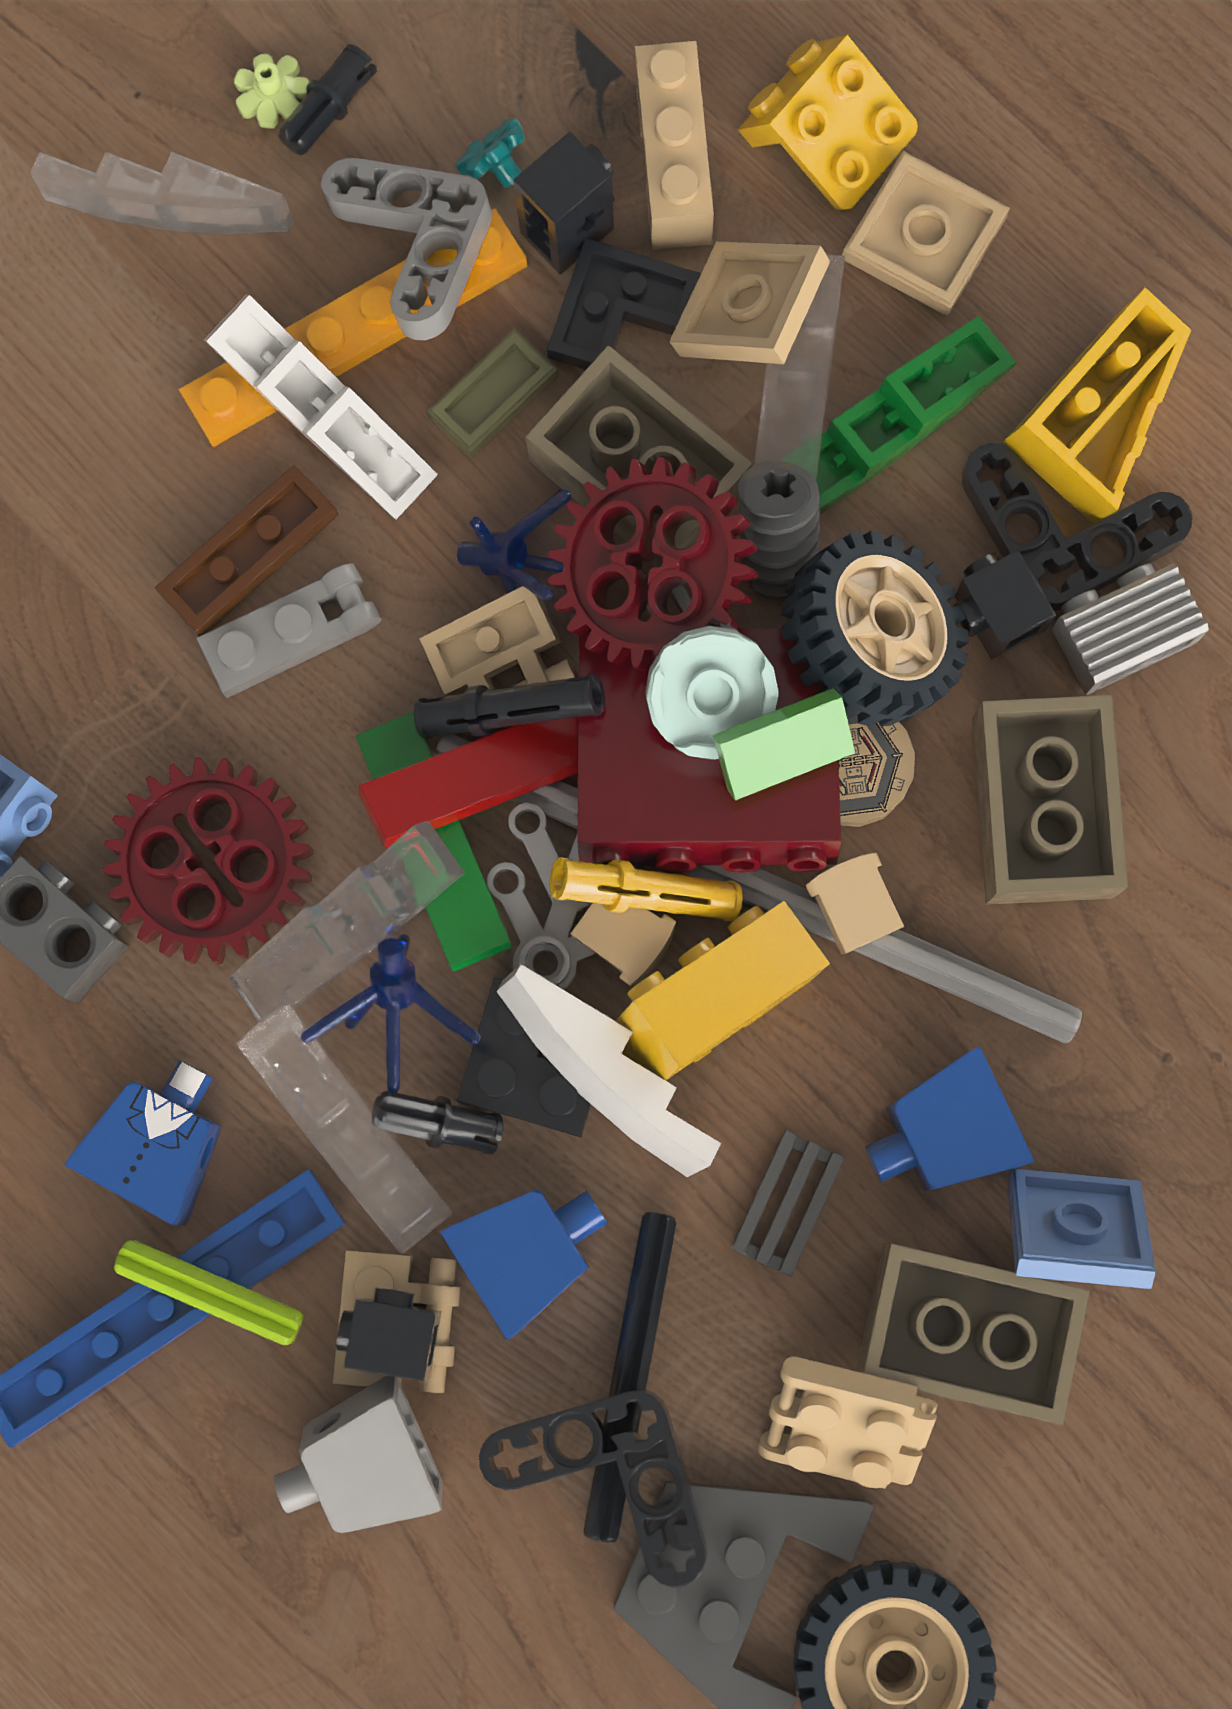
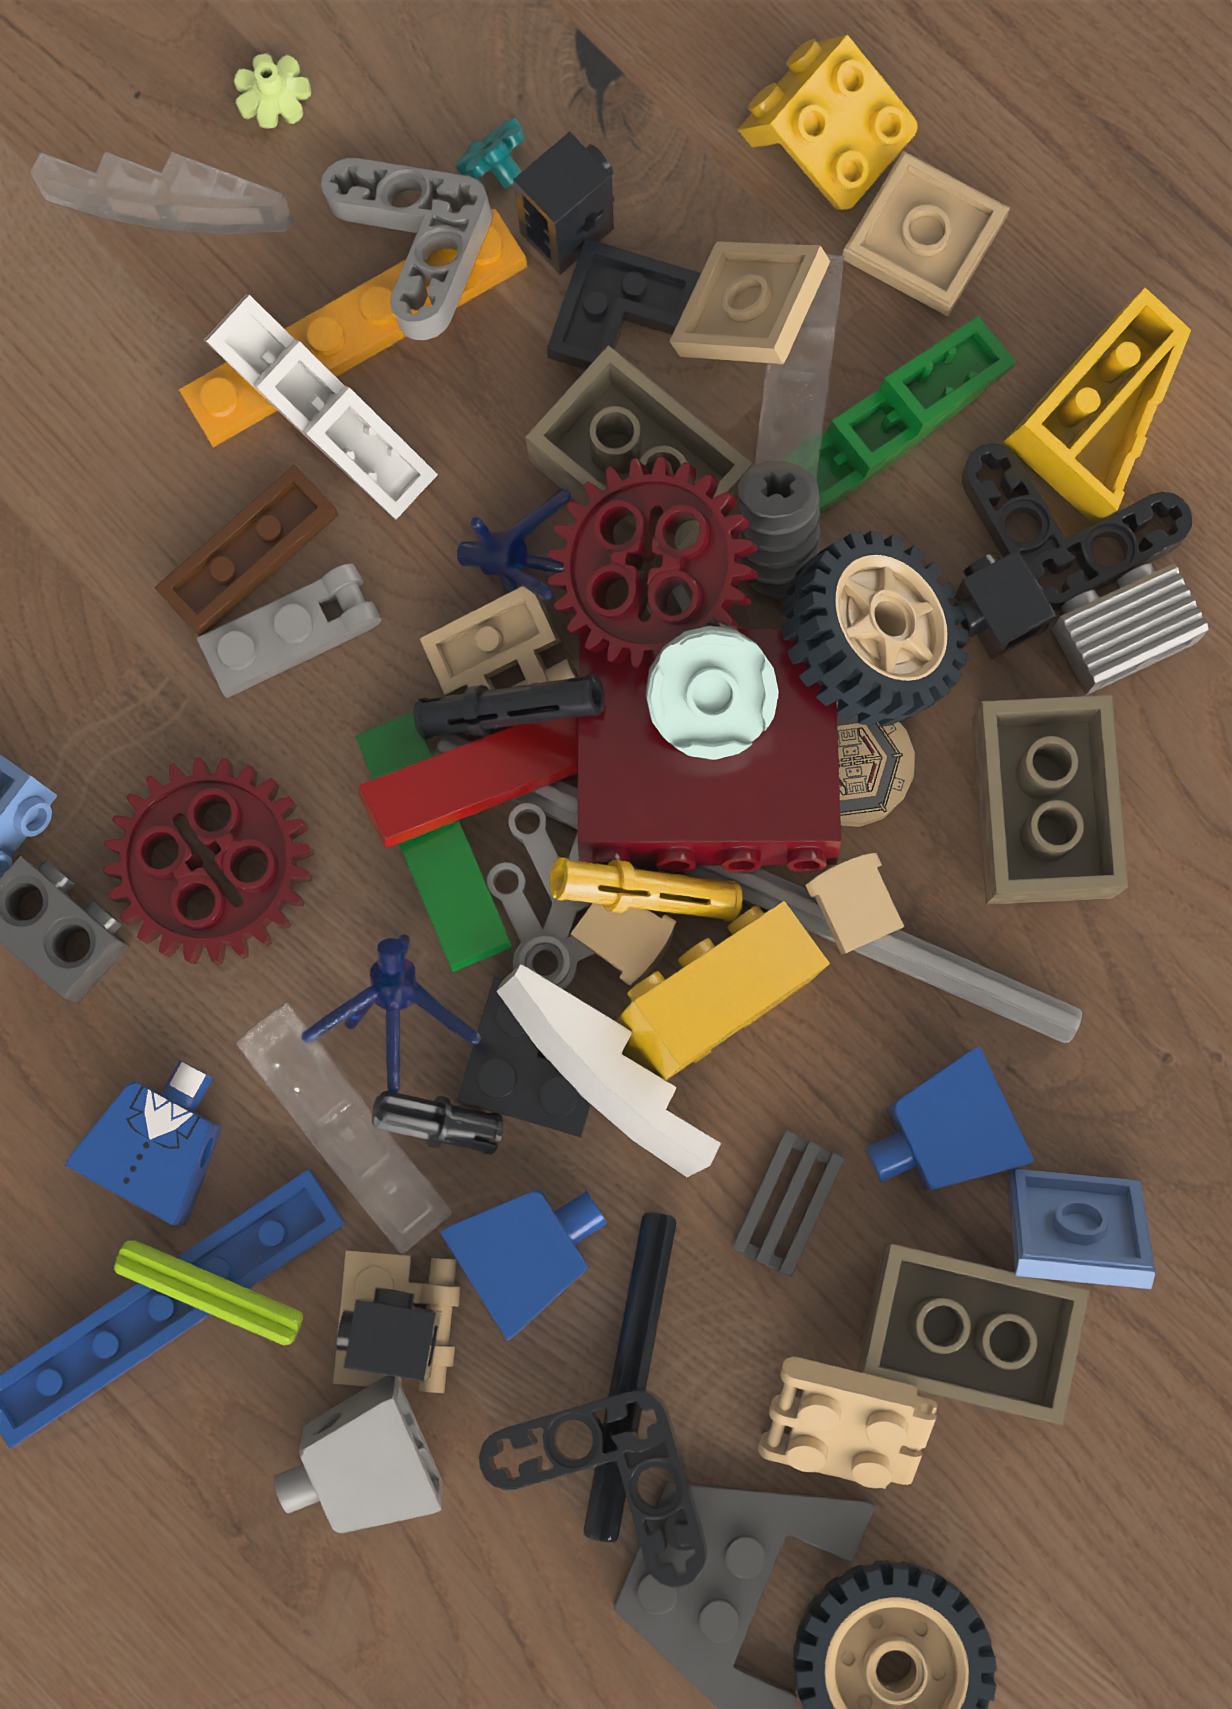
(327, 99): black axle -> none
(347, 922): clear slope -> none
(492, 393): olive tile -> none
(674, 145): tan arch -> none
(784, 744): tile -> none

